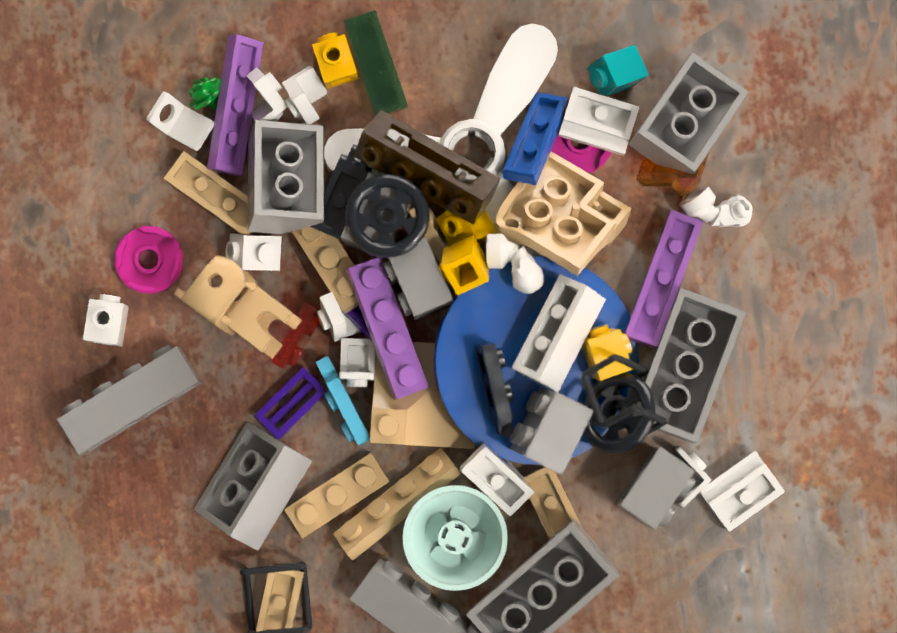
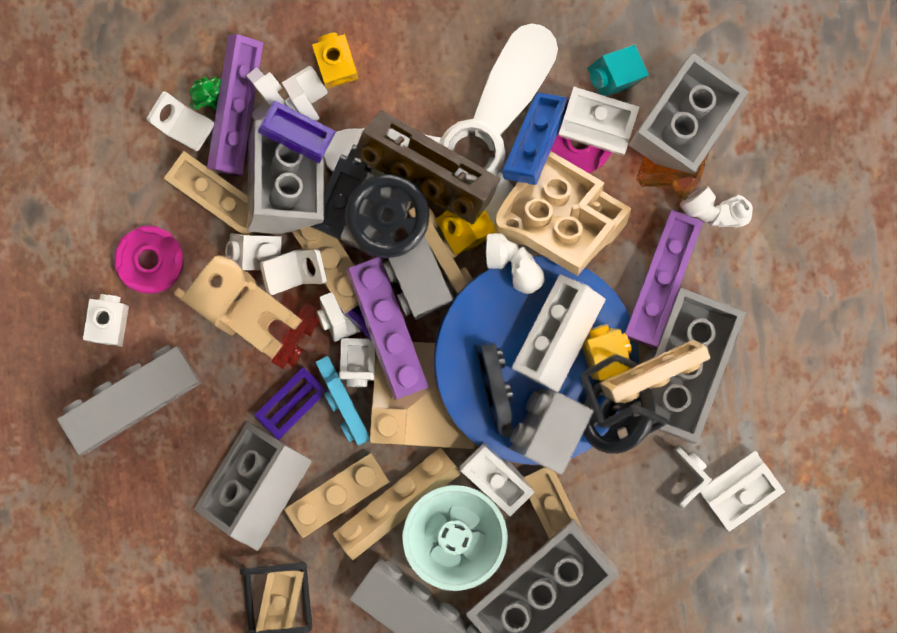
(291, 270): none -> white bracket
(296, 131): none -> tile
(375, 63): clear green plate -> none
(464, 265): yellow brick -> none
(655, 371): none -> tan plate
(656, 488): light grey brick -> none

